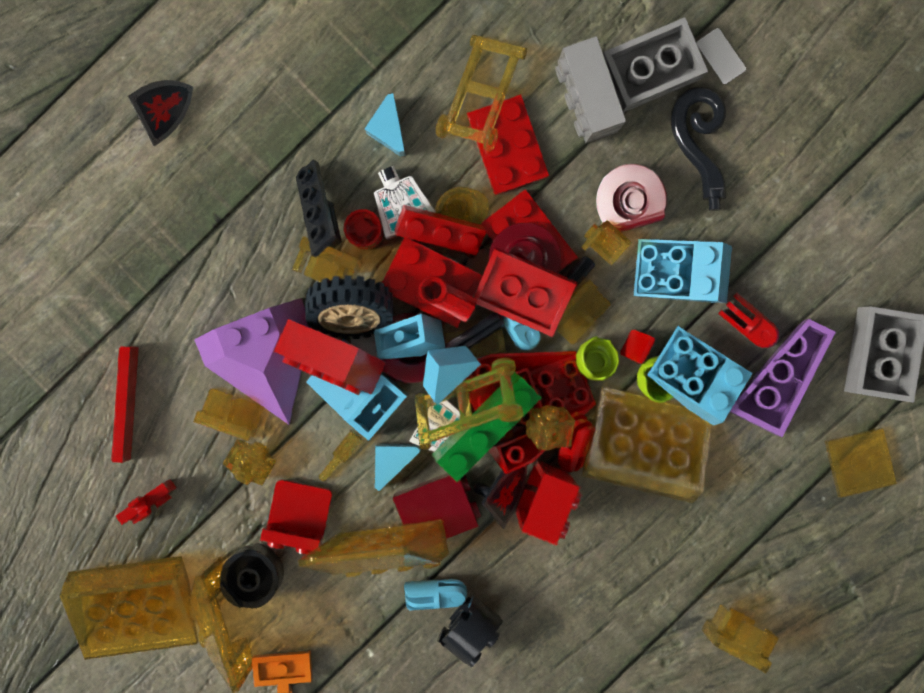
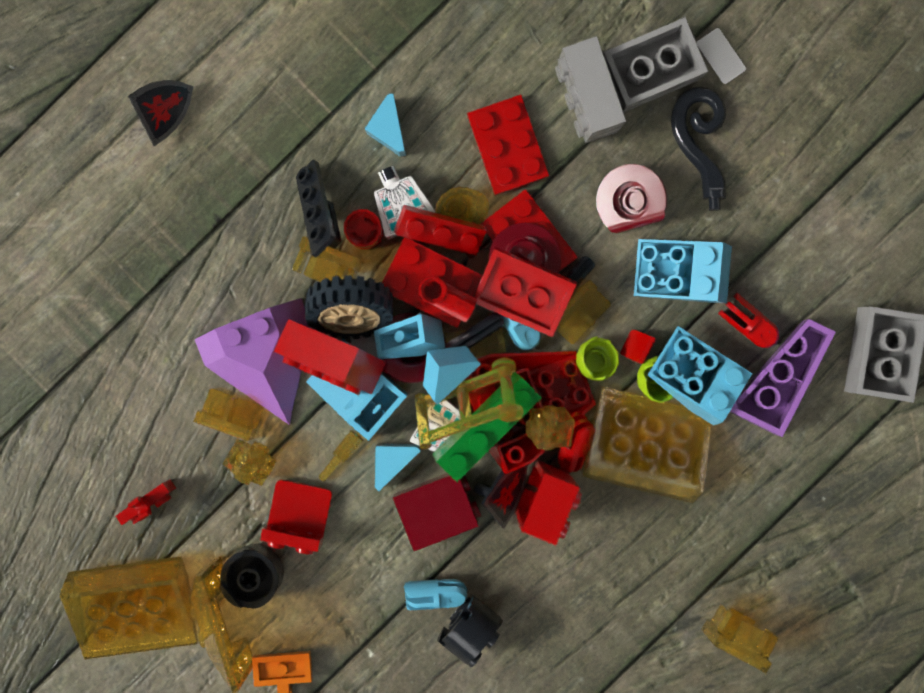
(124, 404): red tile -> none
(380, 550): clear yellow slope -> none
(489, 135): clear yellow piece -> none
(606, 241): clear yellow bracket -> none
(860, 462): clear yellow tile -> none

